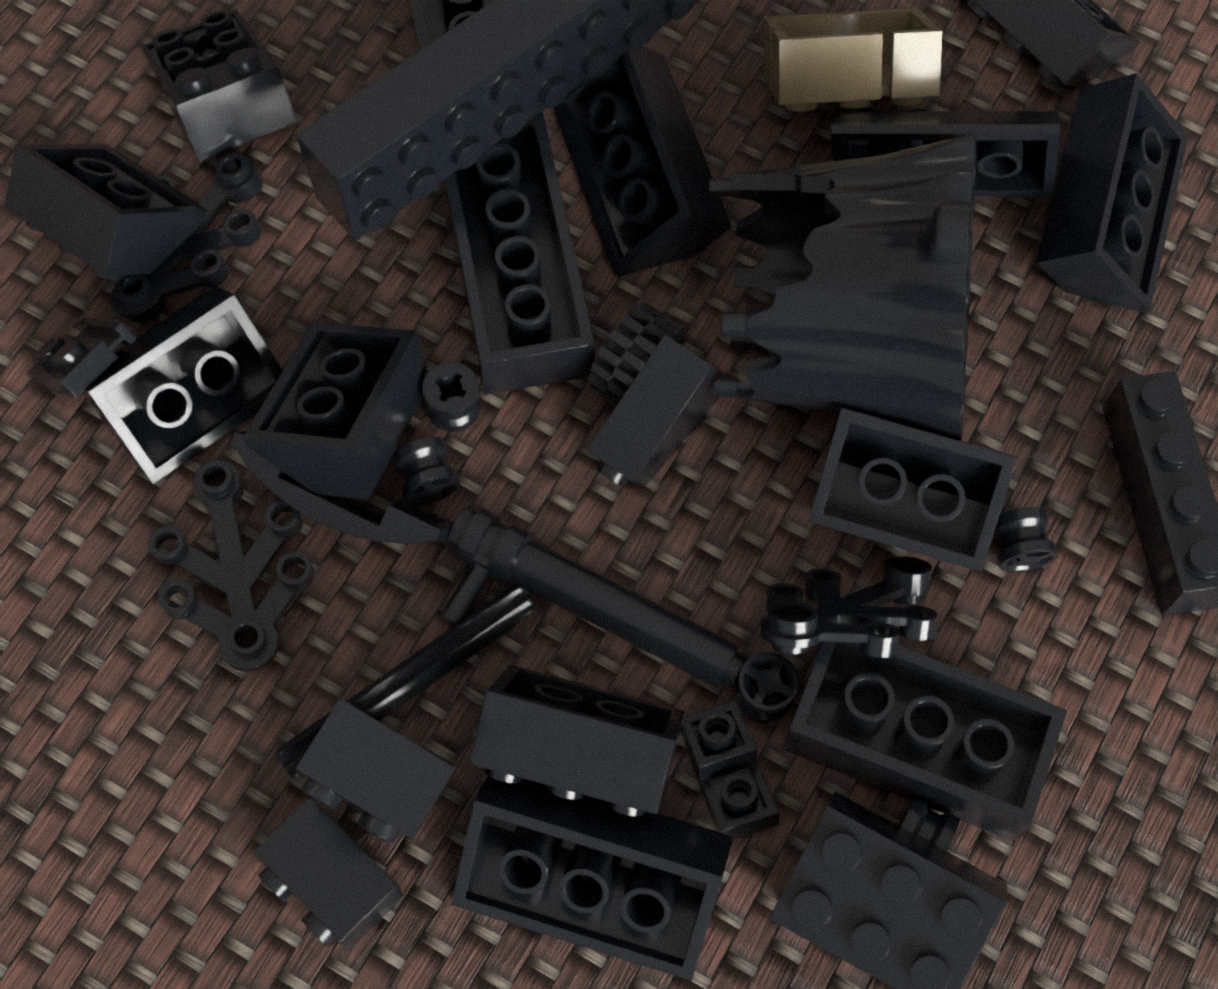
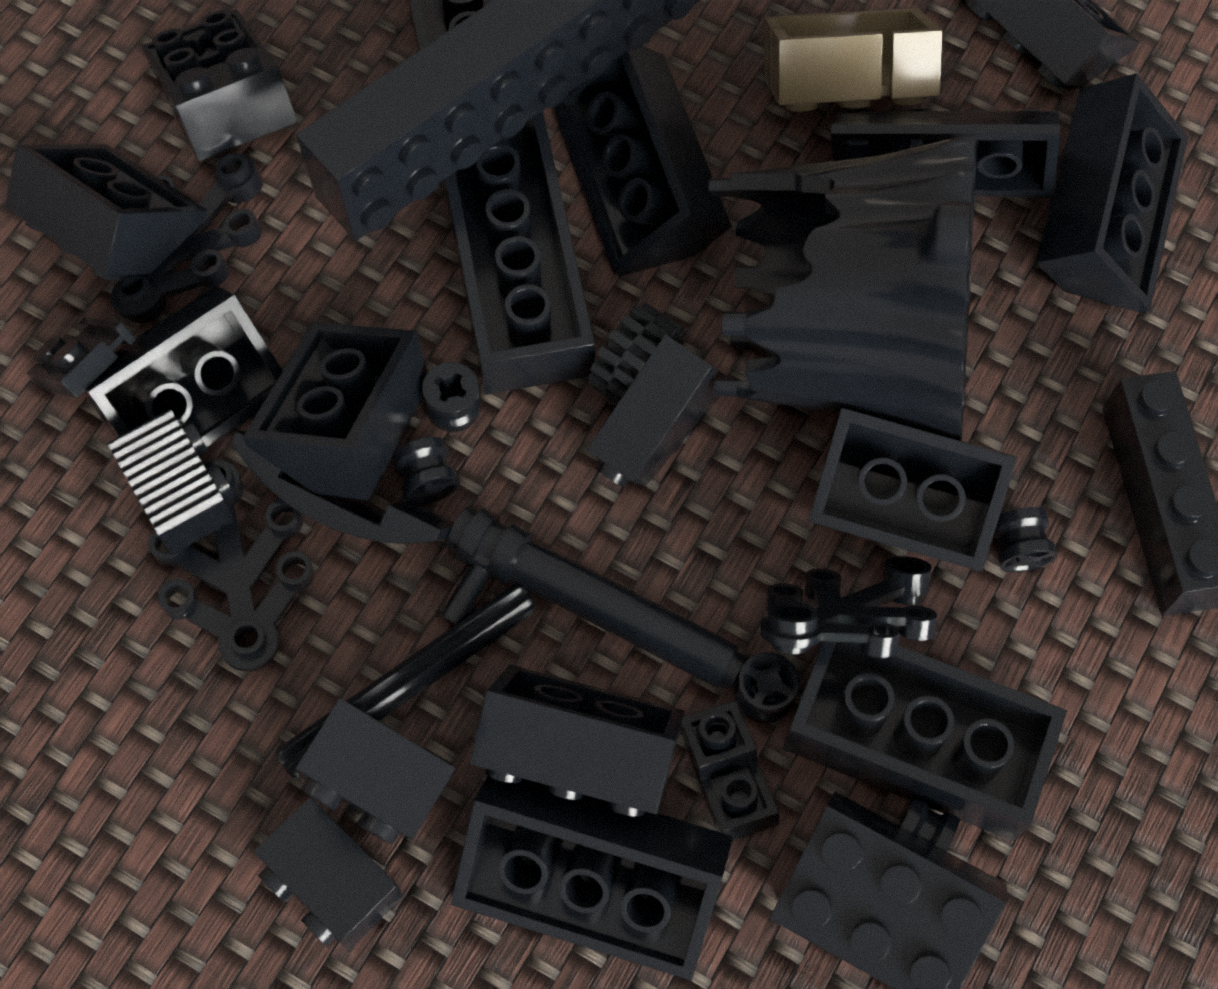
(172, 481): none -> brick

